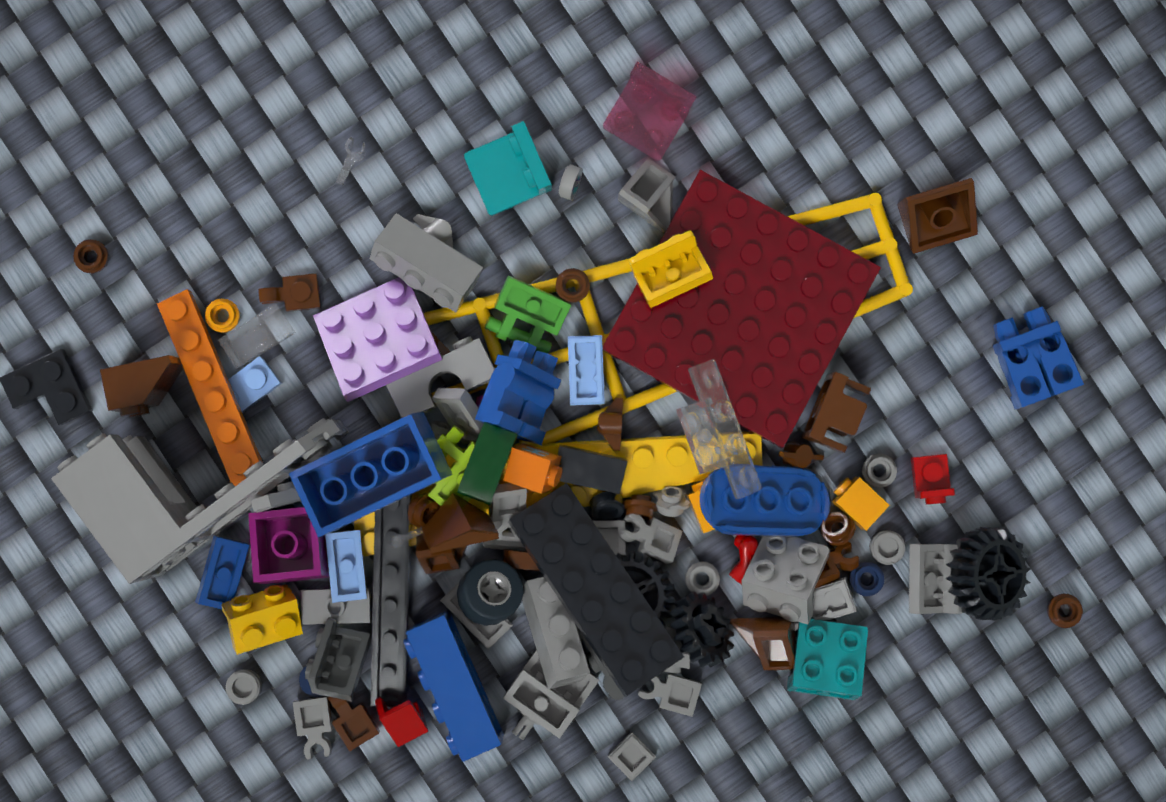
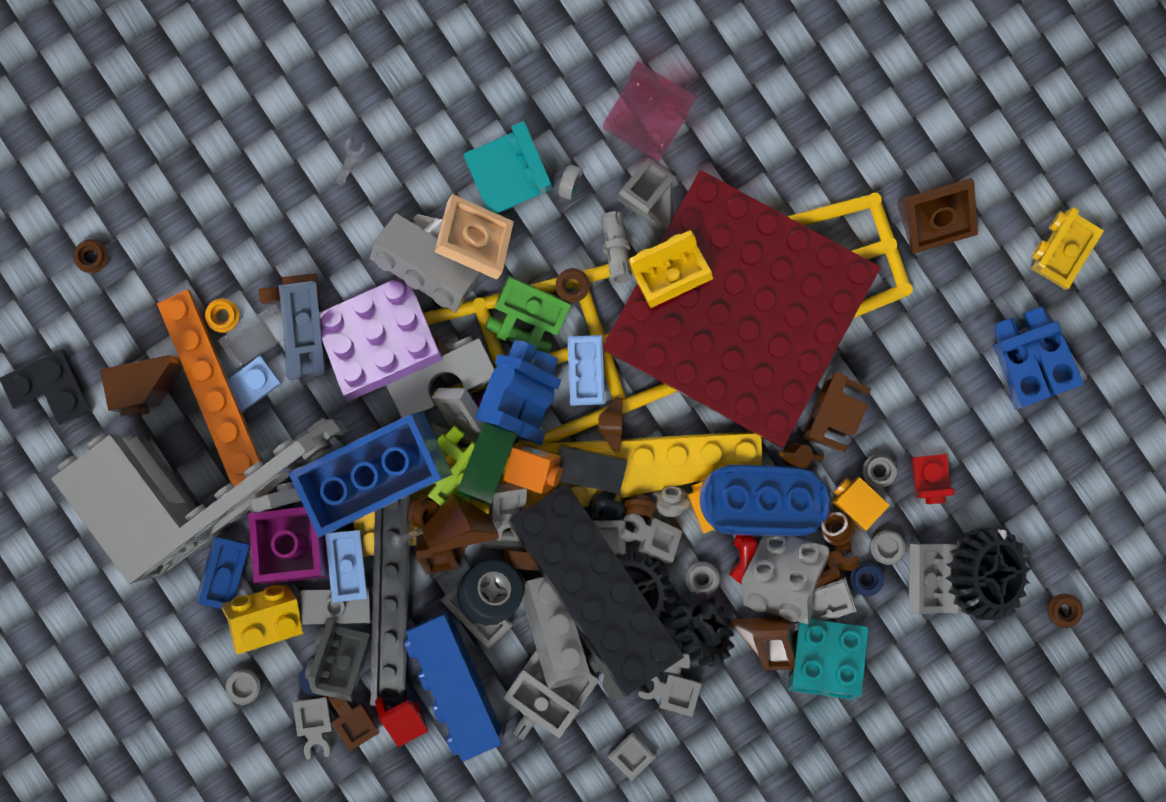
(301, 329): none -> sand blue plate
(474, 236): none -> light nougat plate
(616, 247): none -> light grey pin
(715, 431): clear bracket -> none
(1066, 248): none -> yellow bracket

